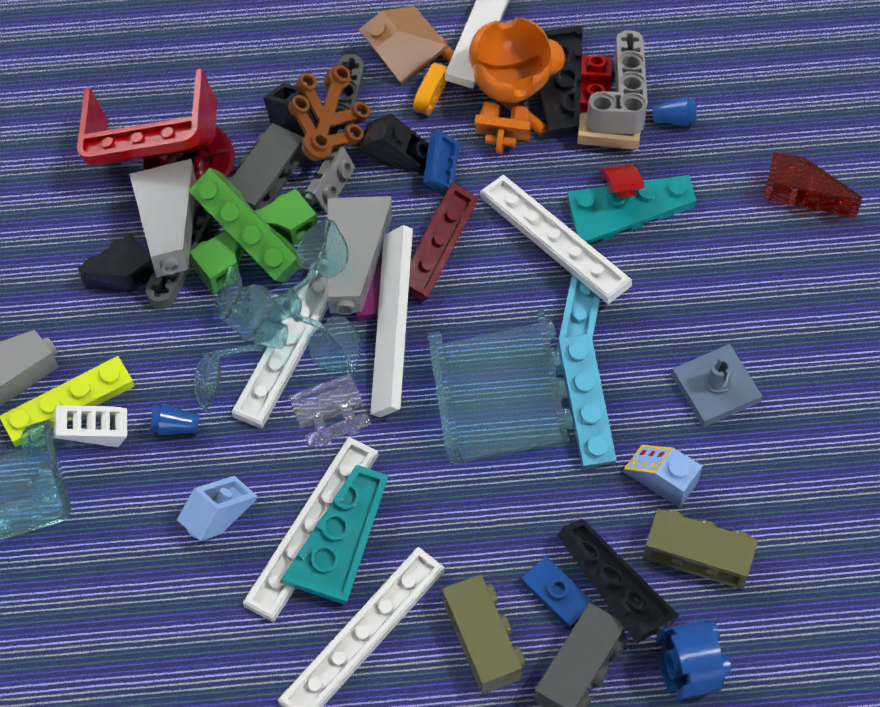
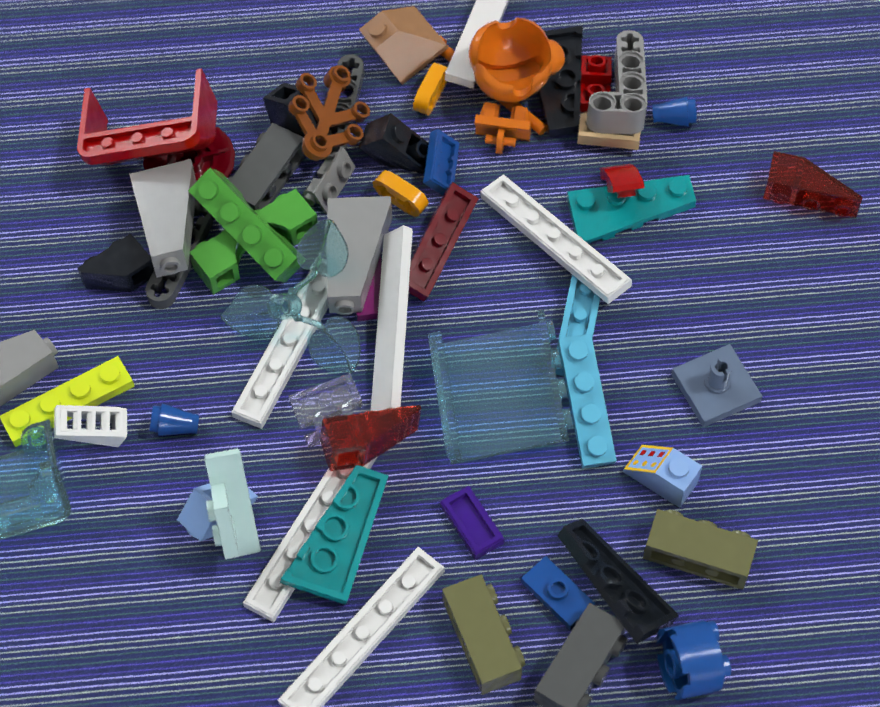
(231, 505): none -> light aqua bracket
(254, 311): clear light blue plant -> none
(366, 435): none -> clear red slope
(402, 193): none -> light orange beam
(472, 522): none -> dark purple tile

